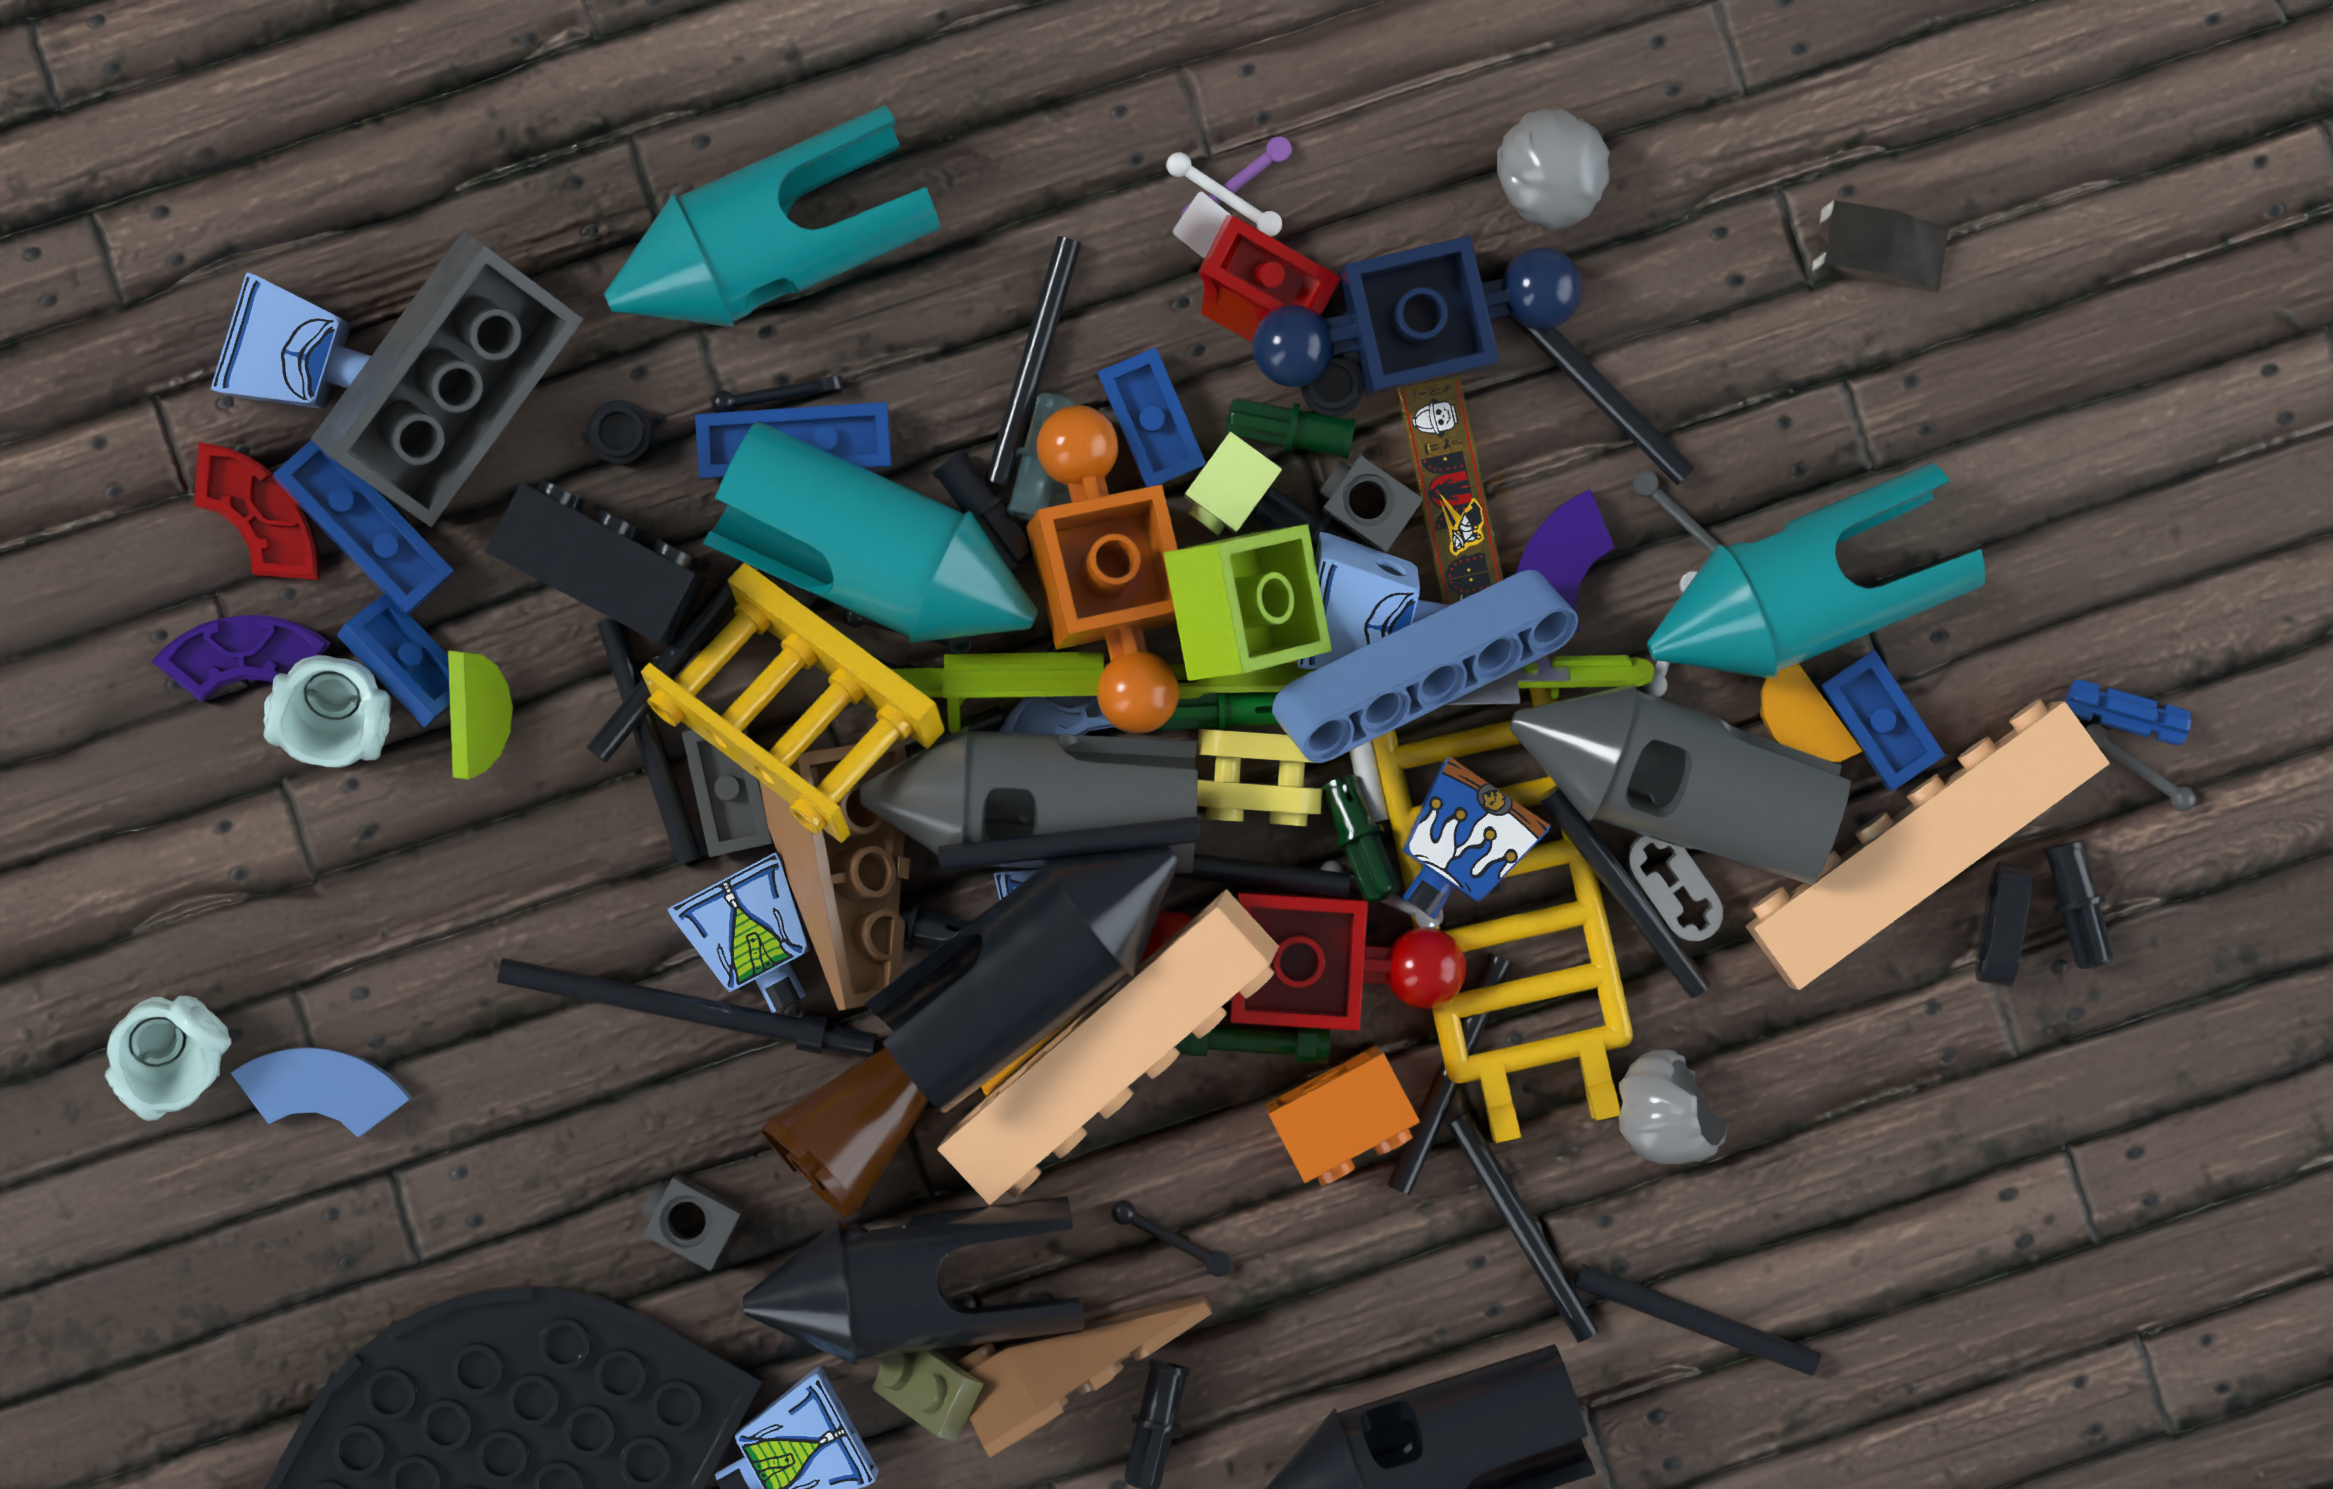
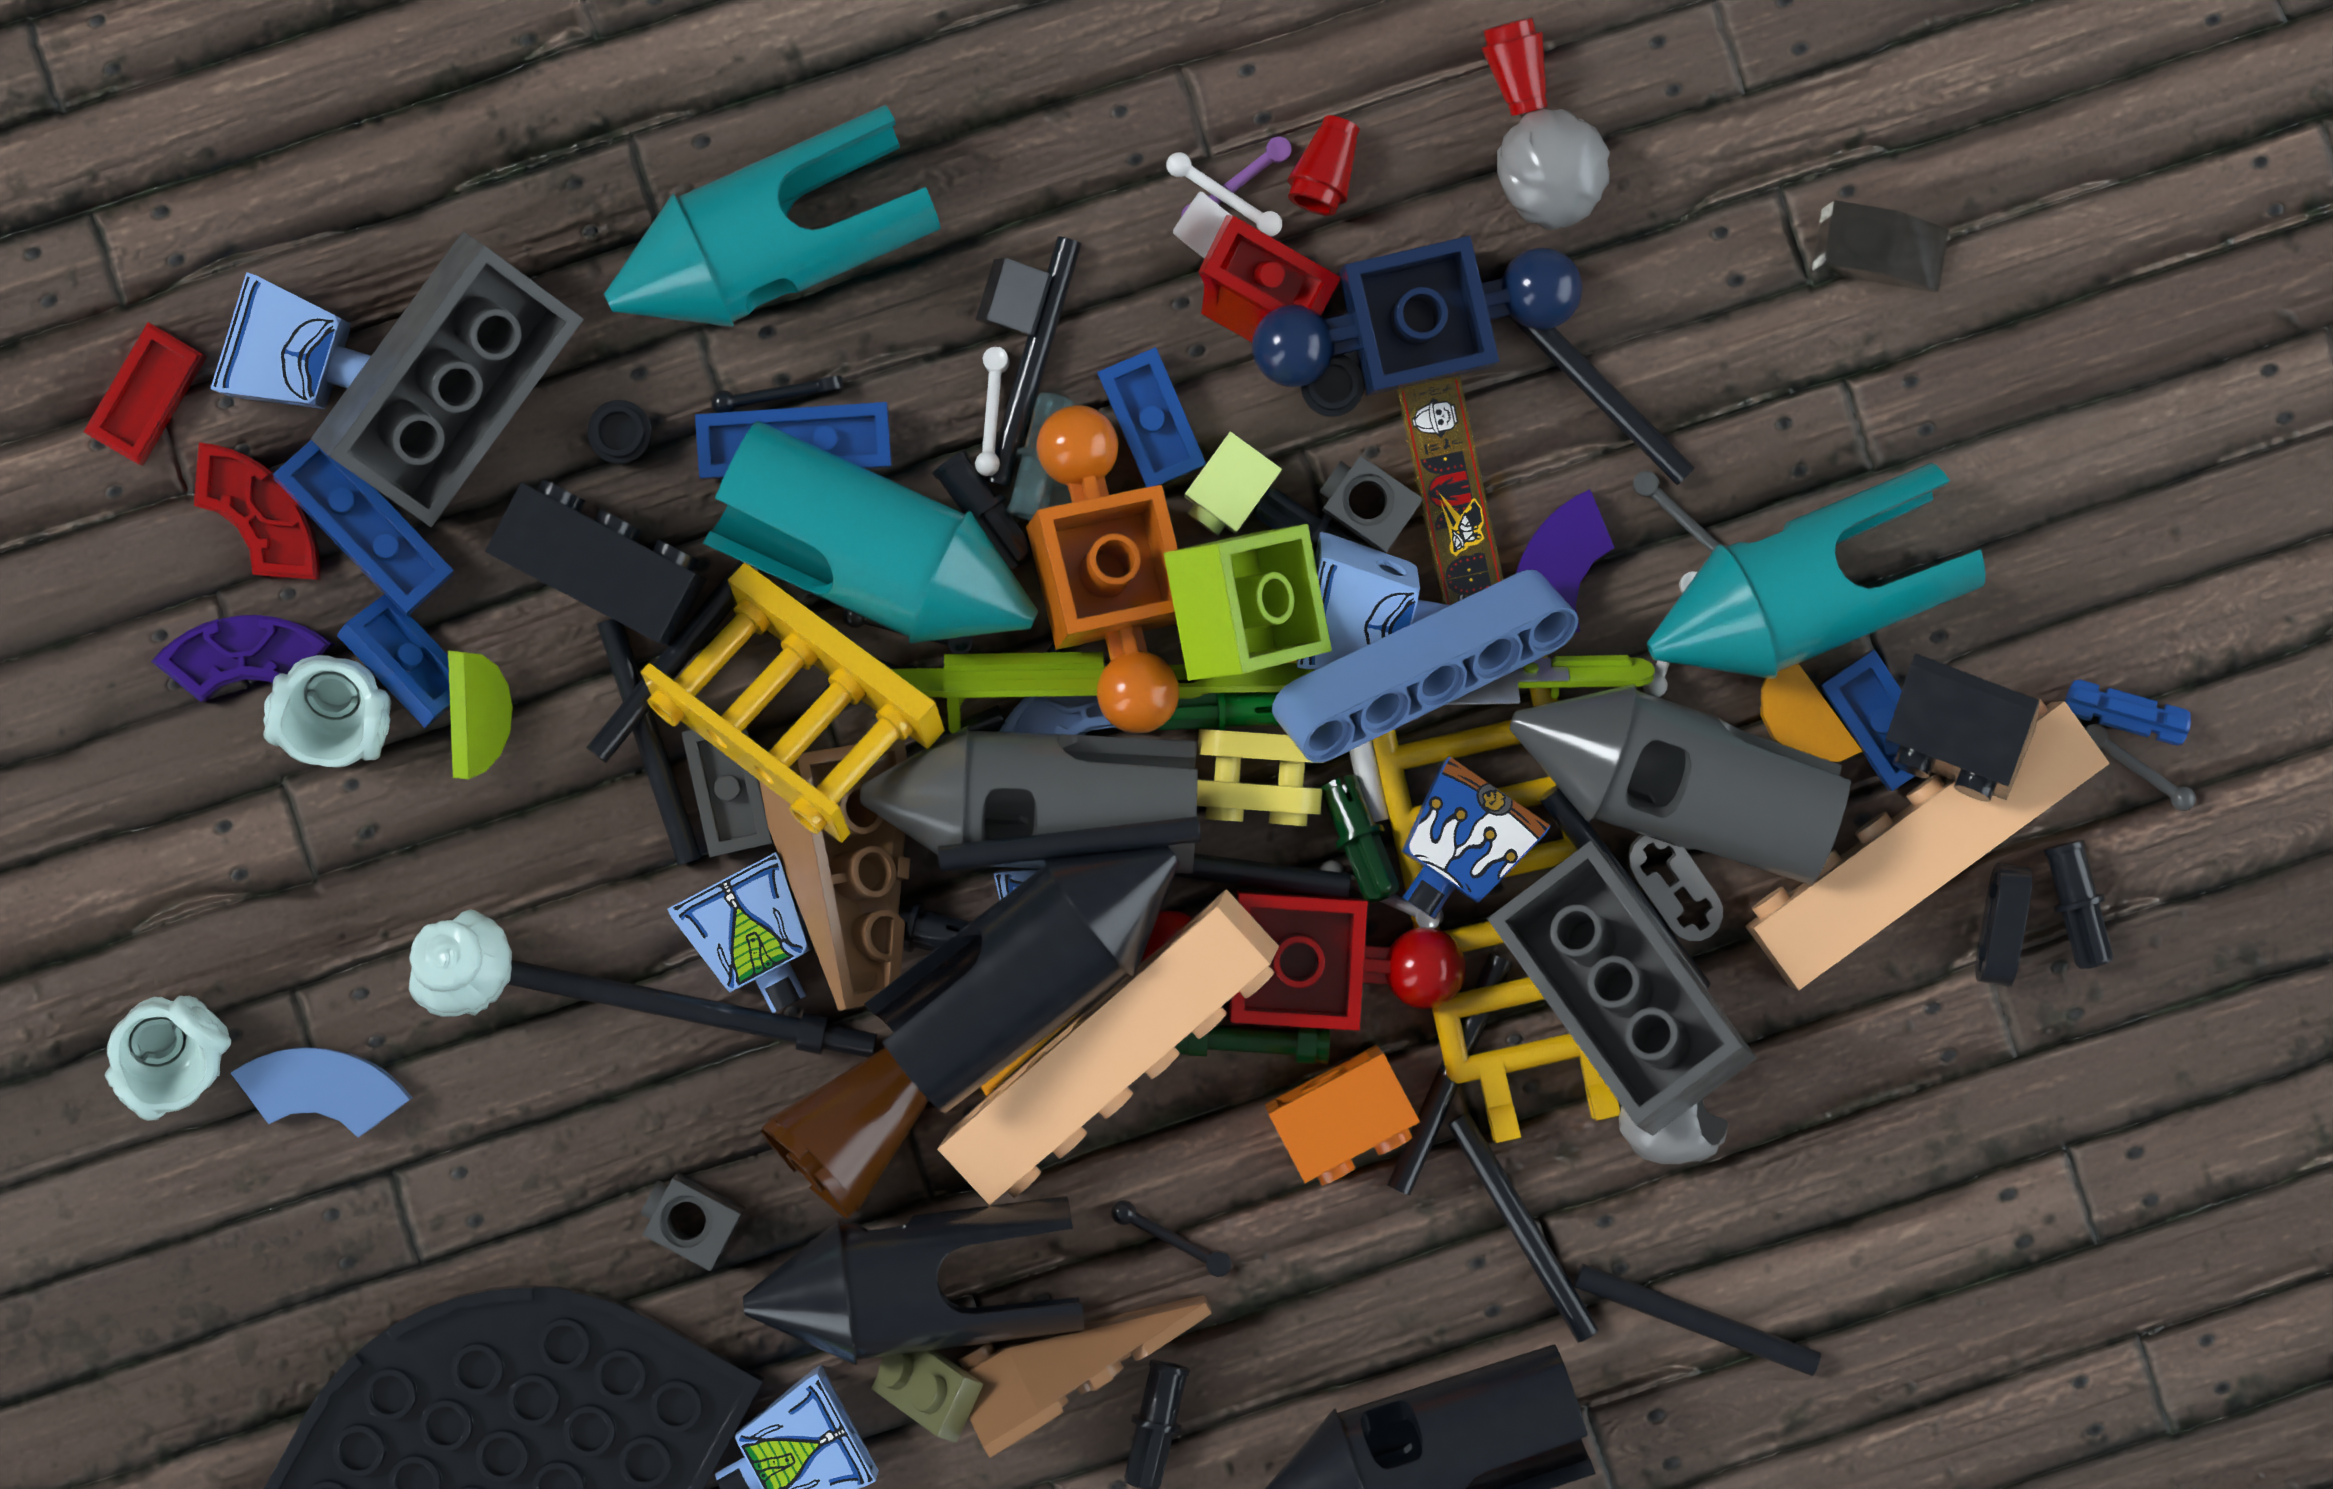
(145, 394): none -> red tile
(459, 965): none -> light aqua hair
(996, 363): none -> white hinge
(1014, 296): none -> black slope
(1290, 427): dark green axle -> none
(1325, 168): none -> red cone
(1518, 64): none -> red cone
(1621, 989): none -> dark grey brick
(1961, 729): none -> black slope

